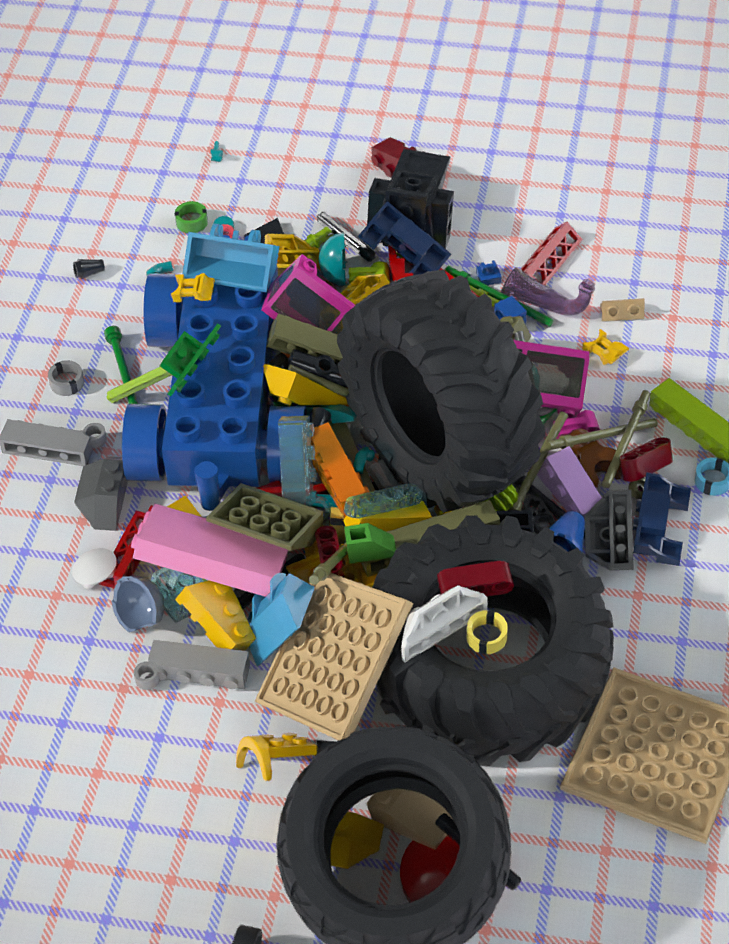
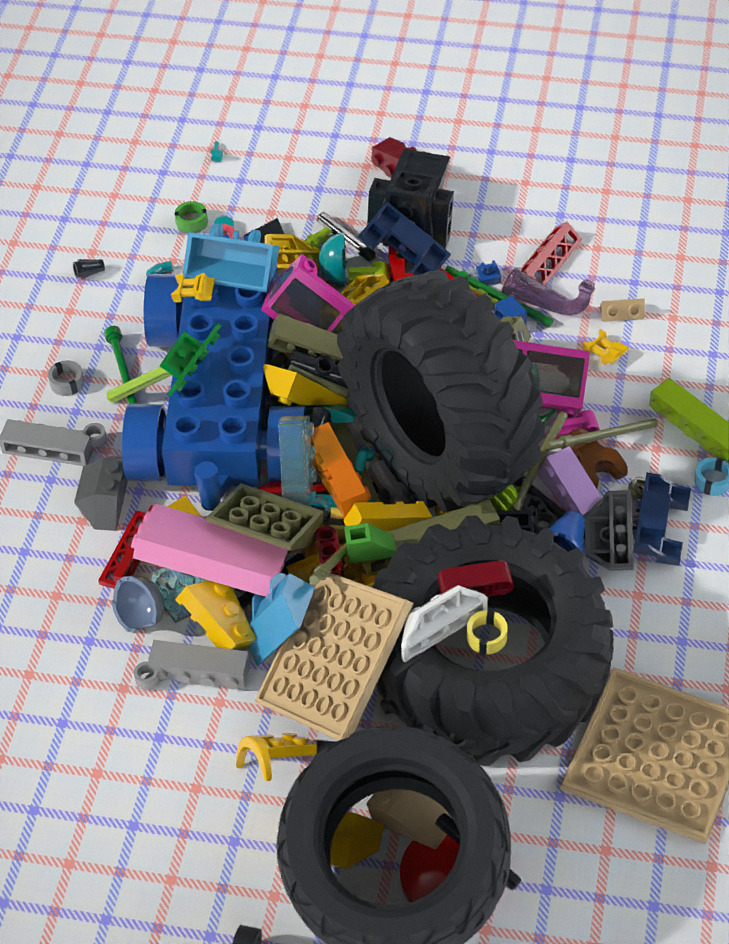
(94, 567): white dish -> none
(382, 500): clear light blue beam -> none
(638, 410): olive bar -> none
(646, 458): dark red beam -> none

